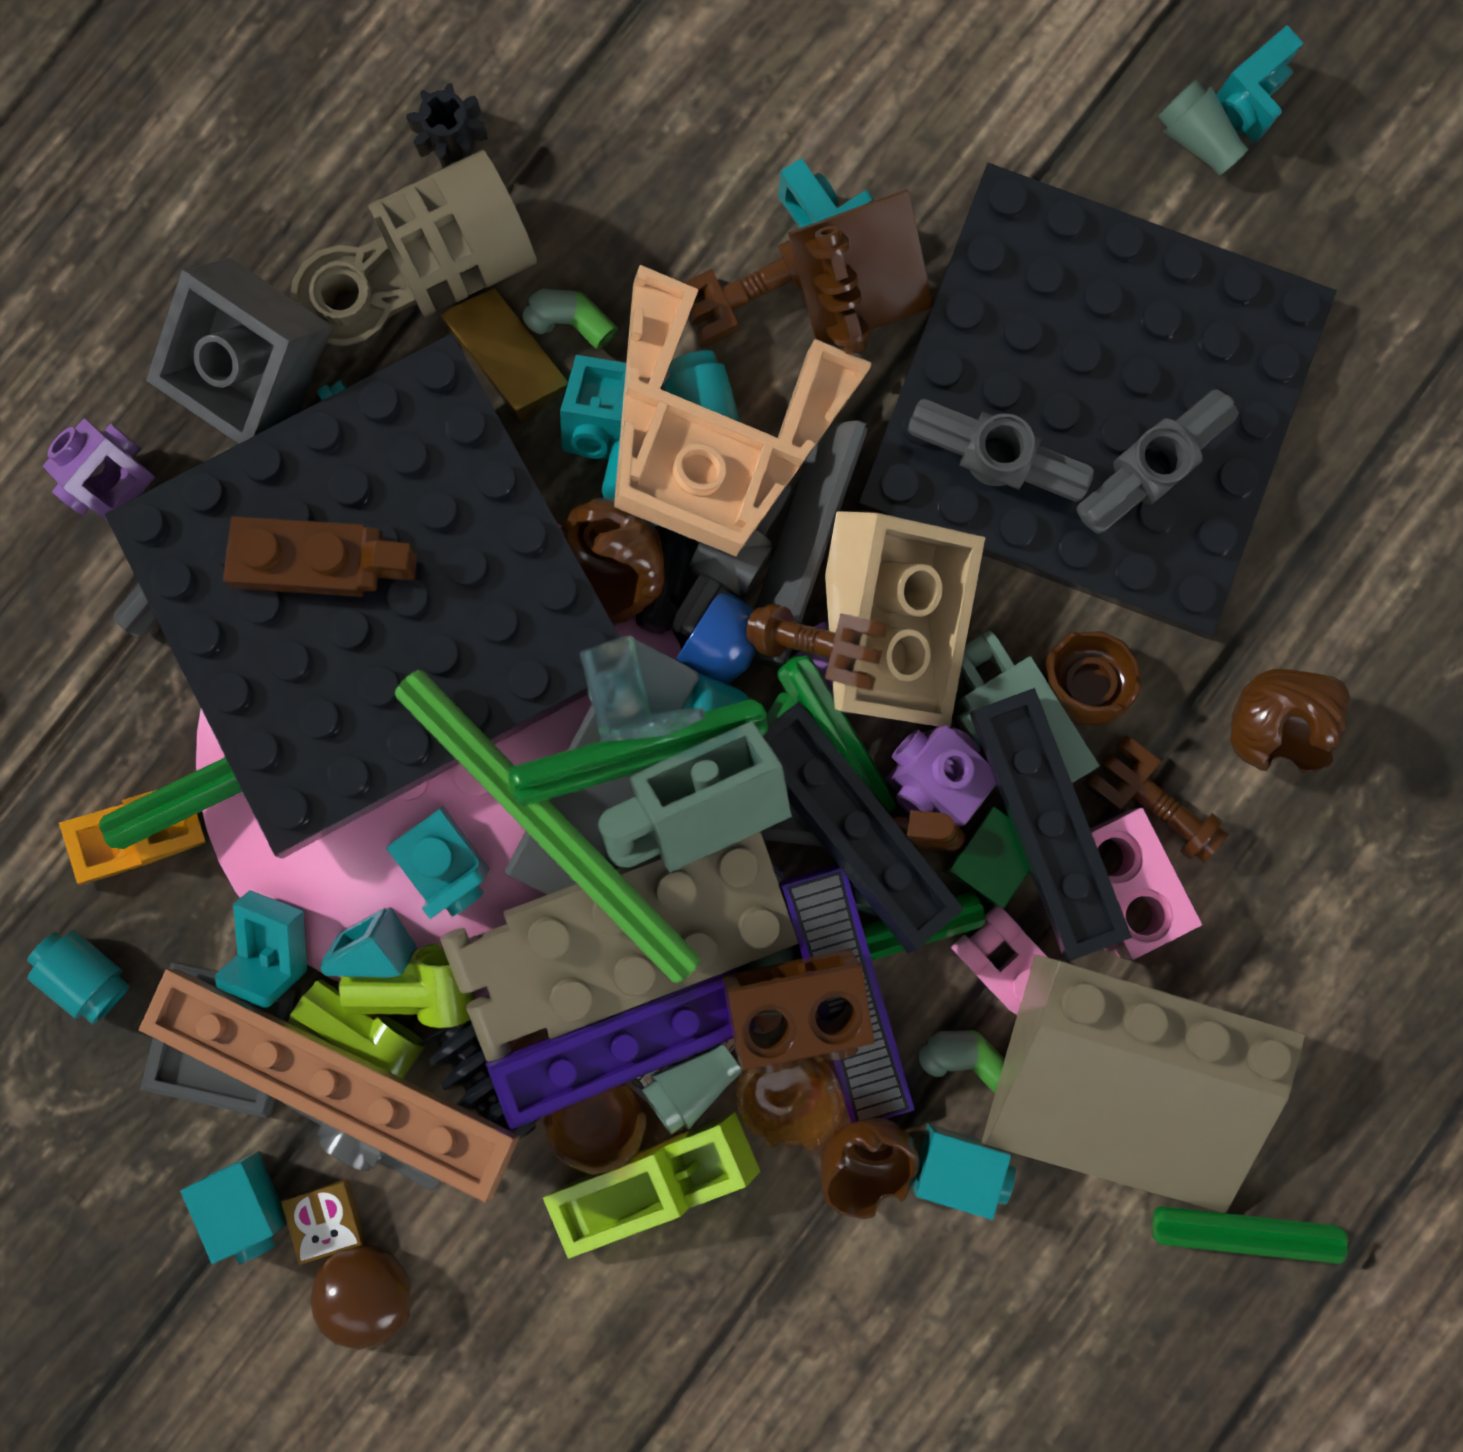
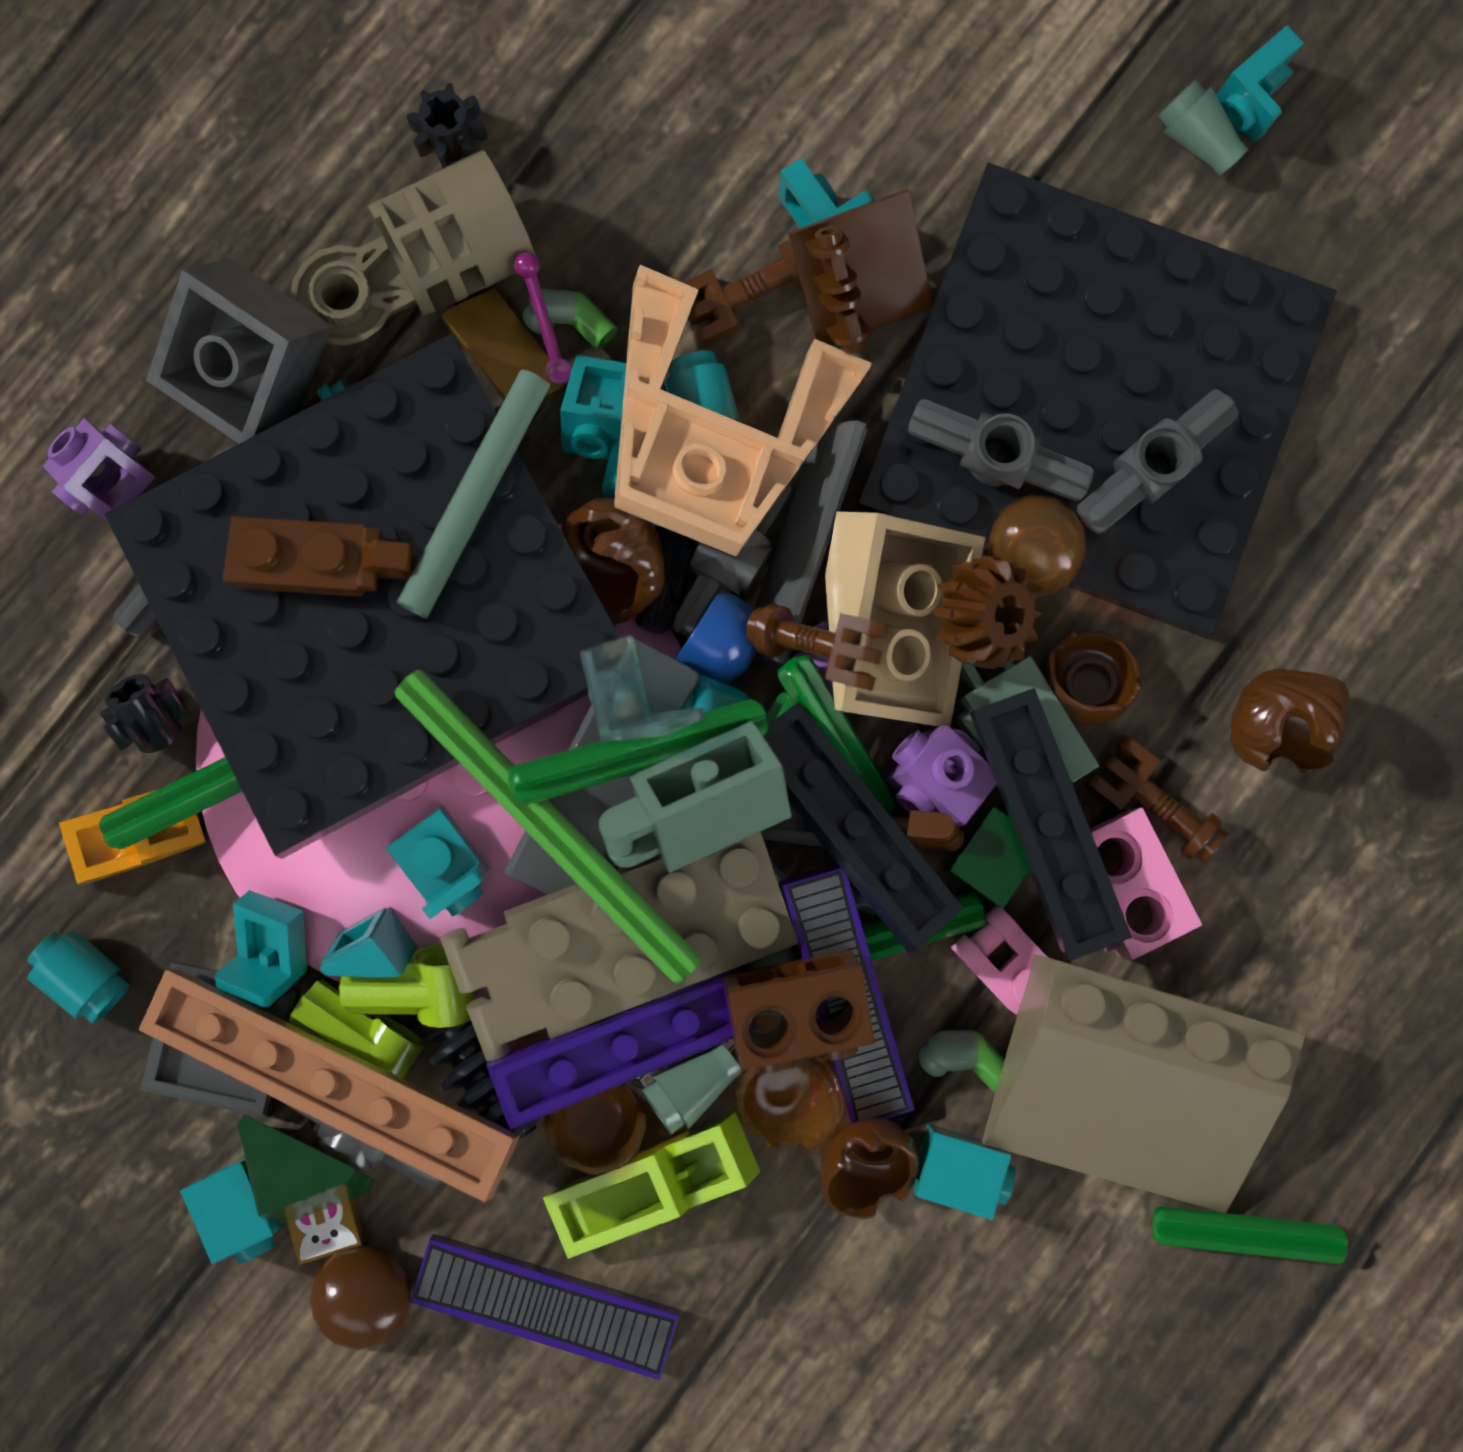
(143, 713): none -> black gear
(292, 1177): none -> dark green slope
(473, 493): none -> sand green piece
(545, 1306): none -> tile
(558, 367): none -> magenta hinge
(988, 612): none -> reddish brown gear
(1041, 536): none -> clear orange hair

